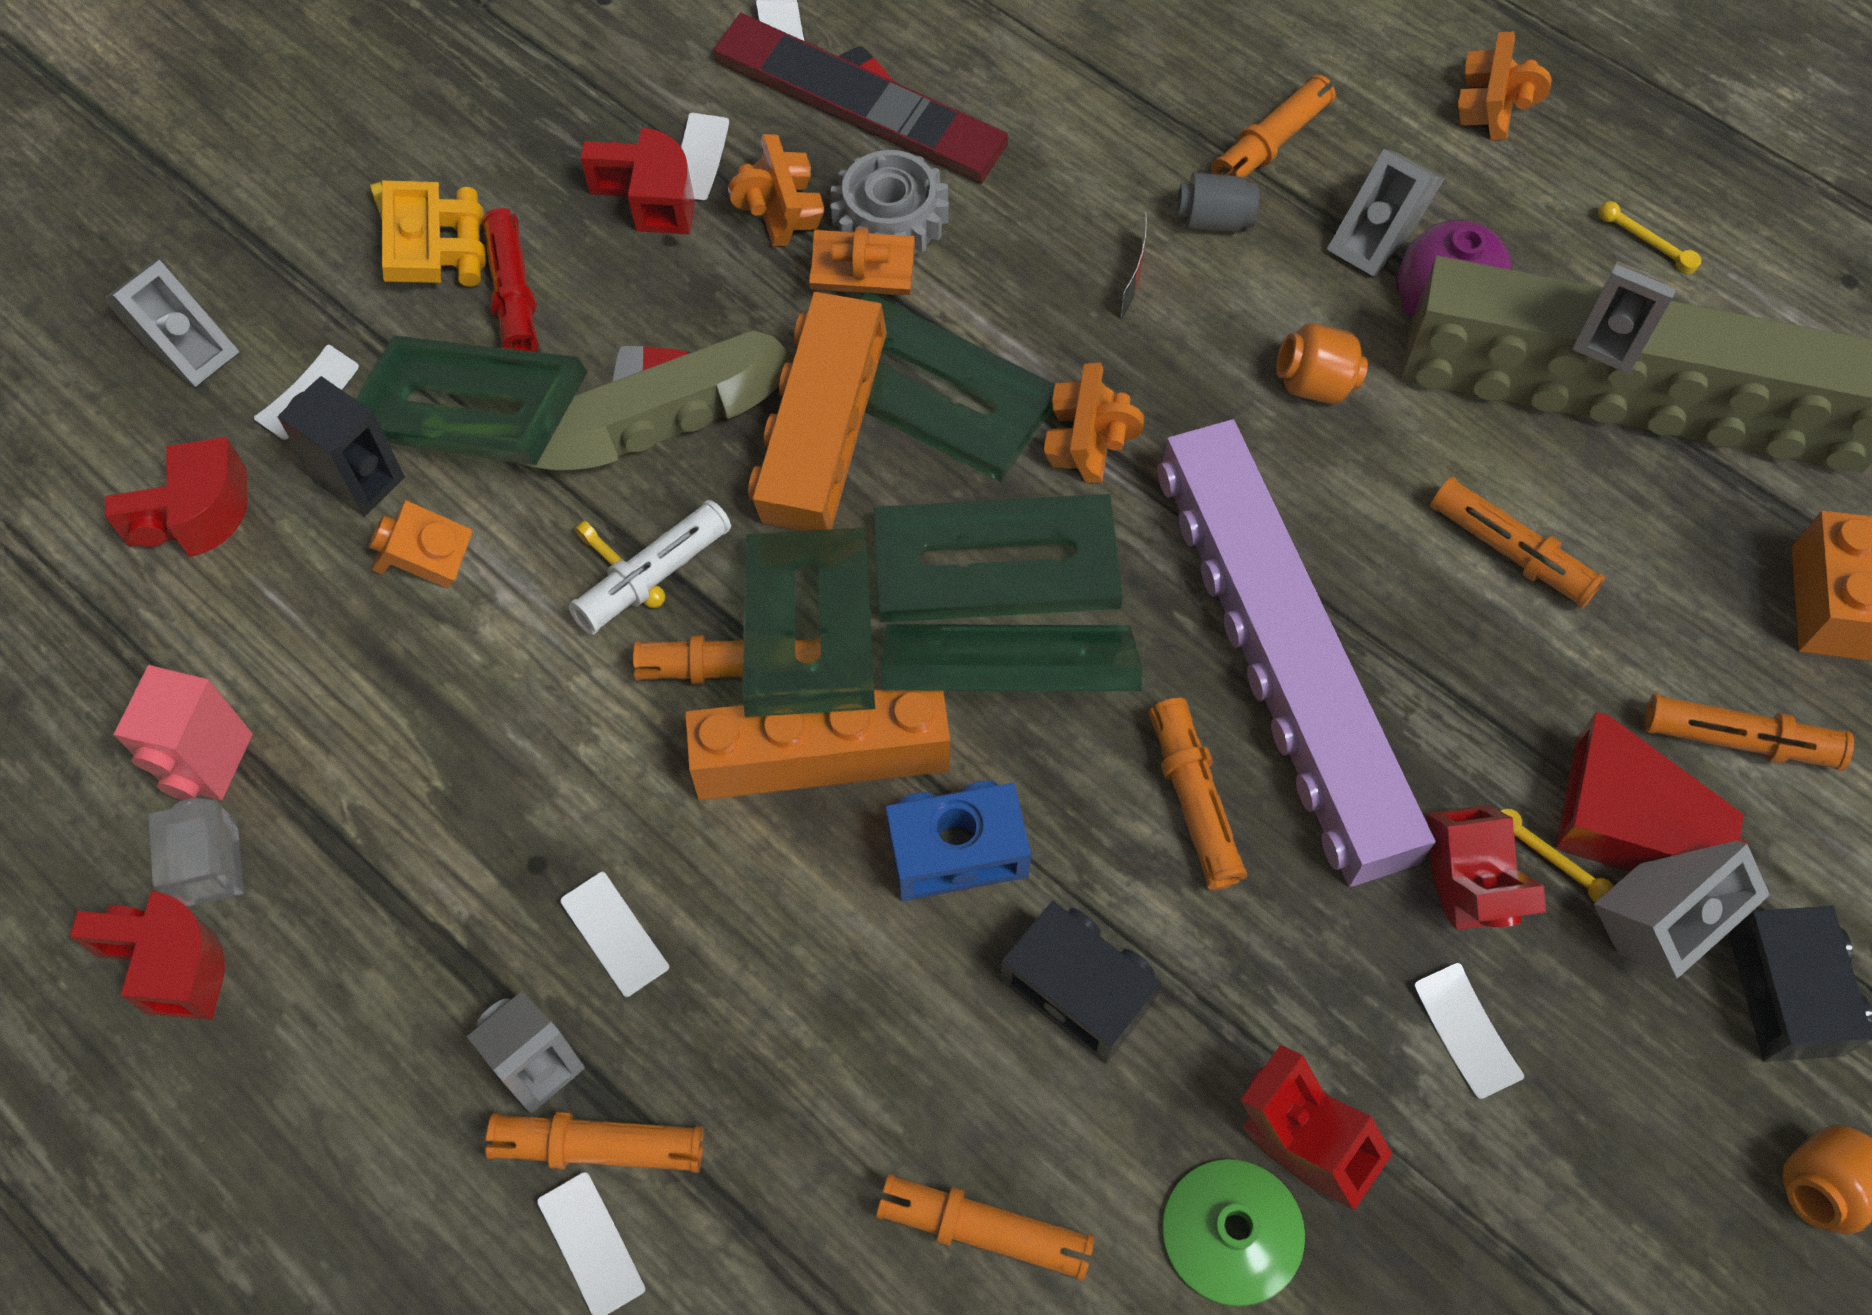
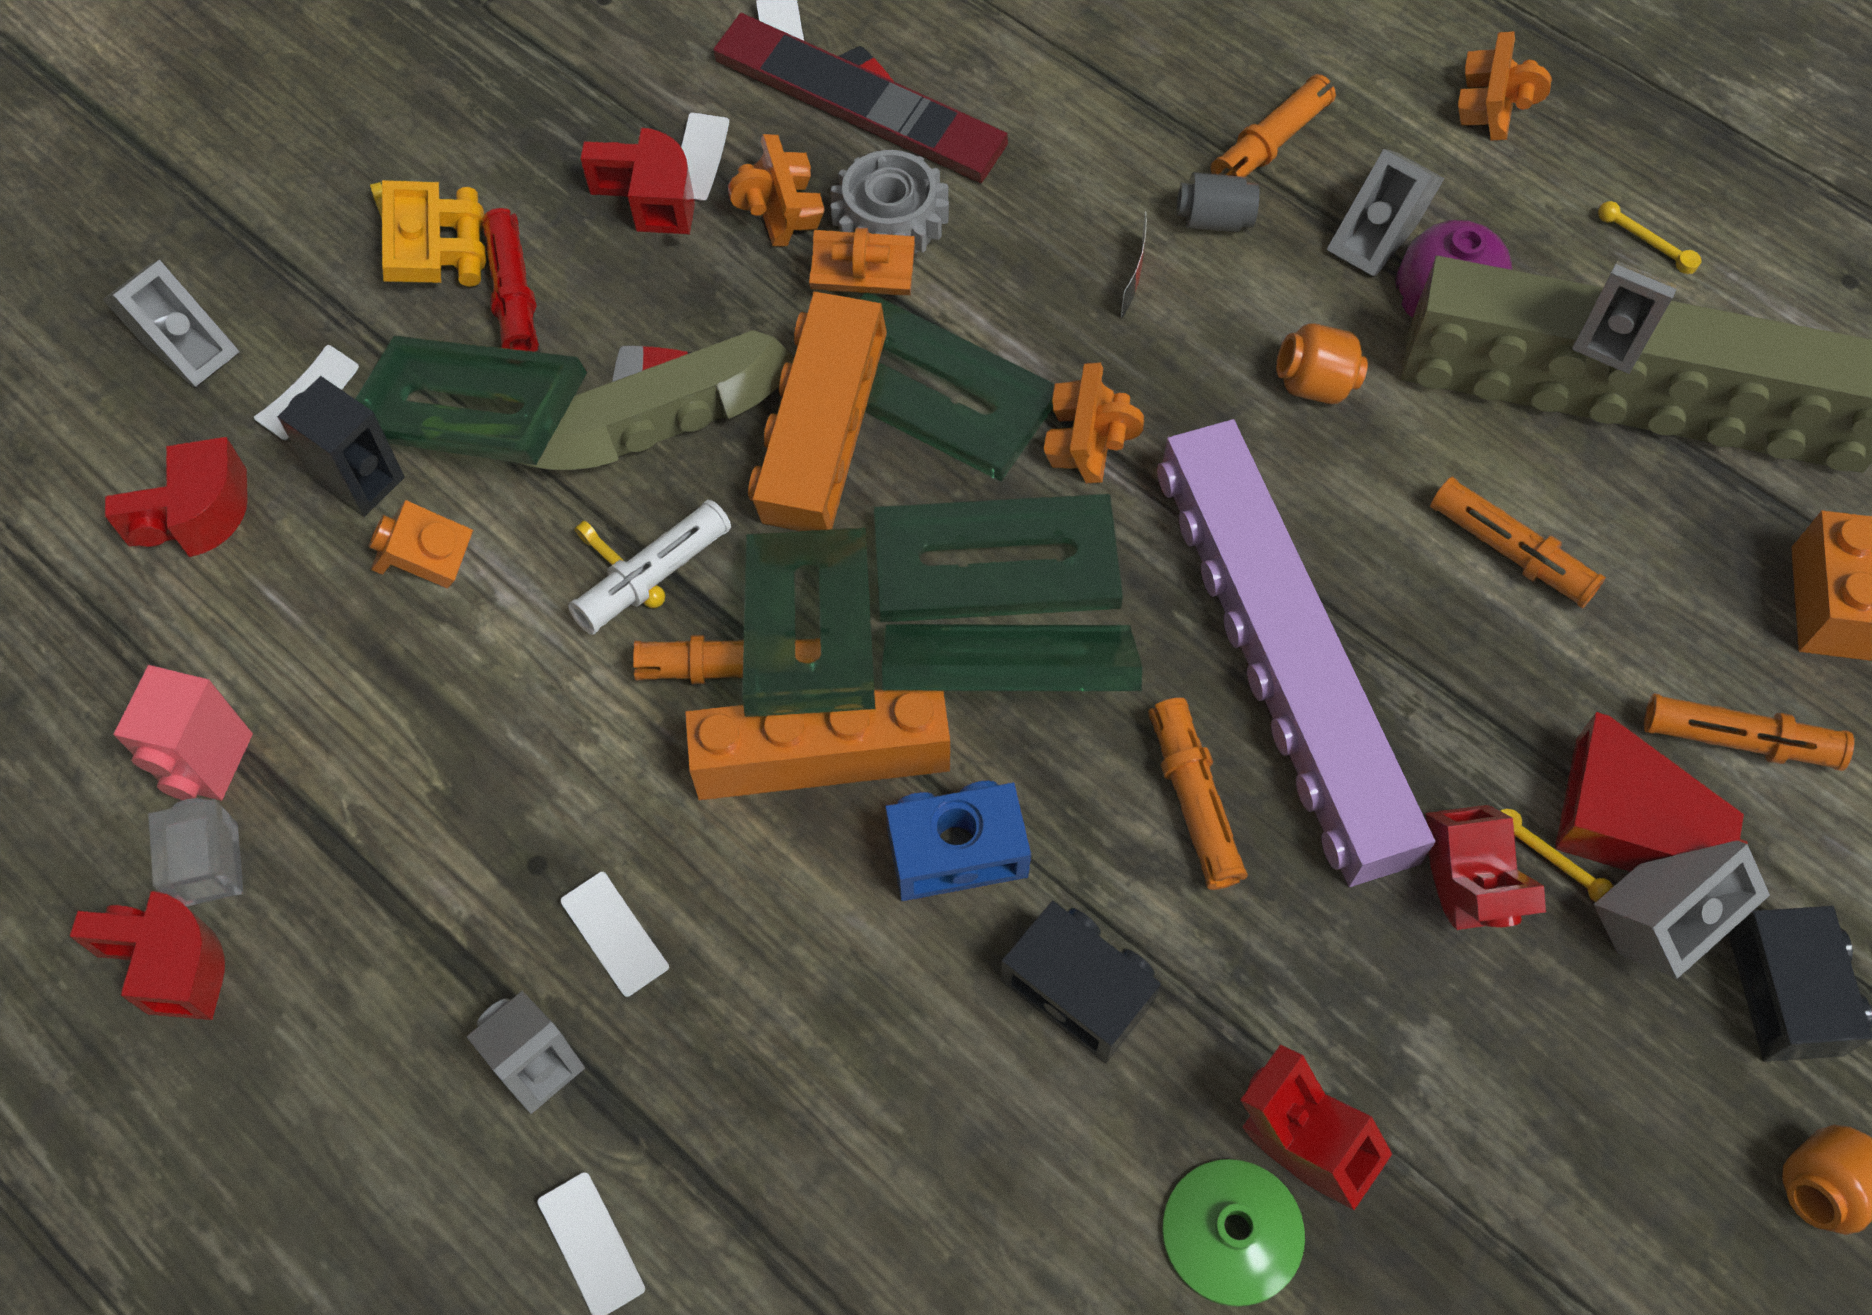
(594, 1142): orange pin -> none
(985, 1226): orange pin -> none
(1467, 1031): white sticker -> none

